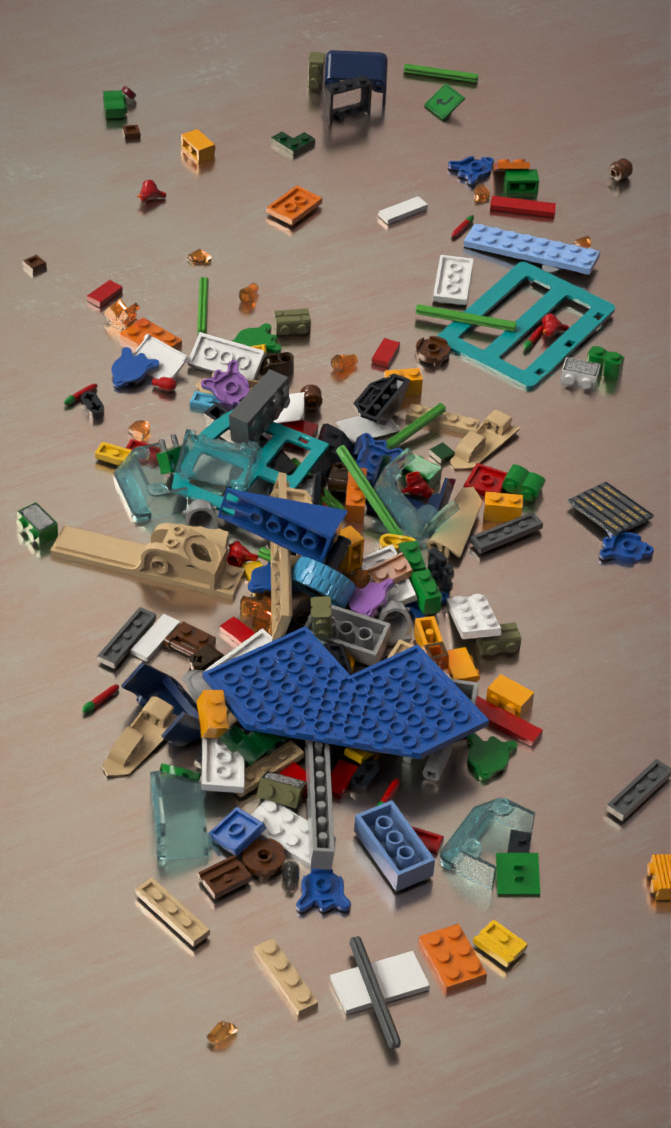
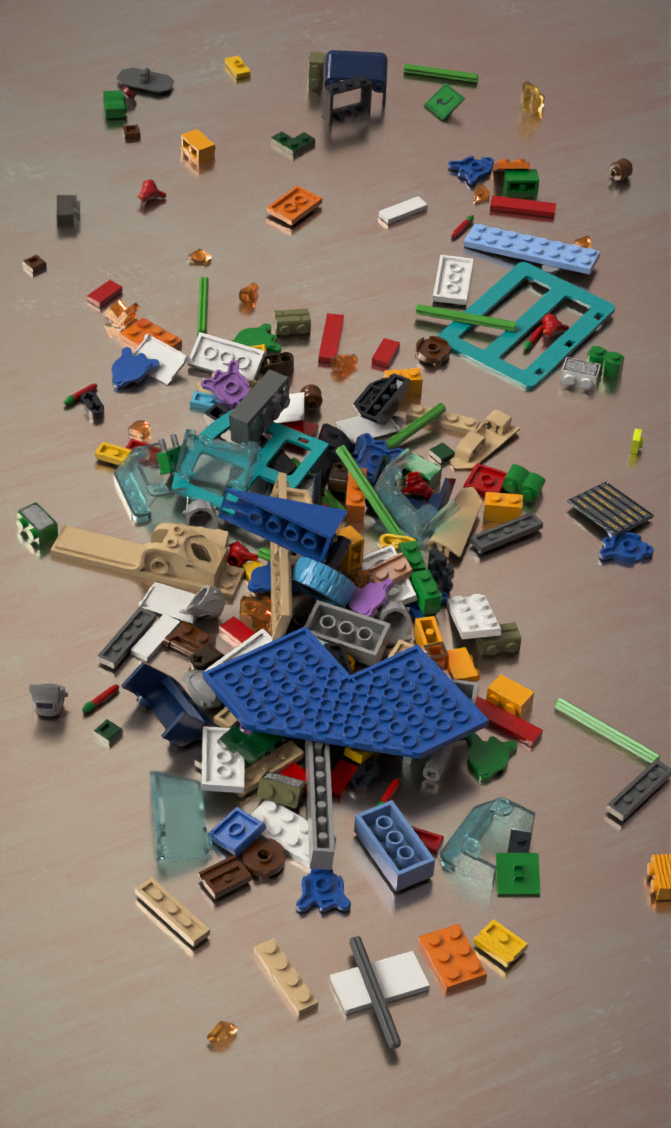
(47, 698): none -> light grey helmet
(67, 210): none -> clear smoke brick
(108, 732): none -> dark green tile
(139, 738): tan panel -> none
(145, 79): none -> dark grey shield
(165, 383): red cylinder -> none
(168, 601): none -> white piece
(180, 772): green tile -> none
(206, 603): none -> light grey helmet
(212, 713): light orange brick -> none
(237, 67): none -> yellow plate
(290, 874): clear smoke cylinder -> none
(322, 617): olive brick -> none
(331, 337): none -> red tile
(531, 99): none -> clear yellow arch
(606, 730): none -> bright green axle
(637, 441): none -> neon yellow plate

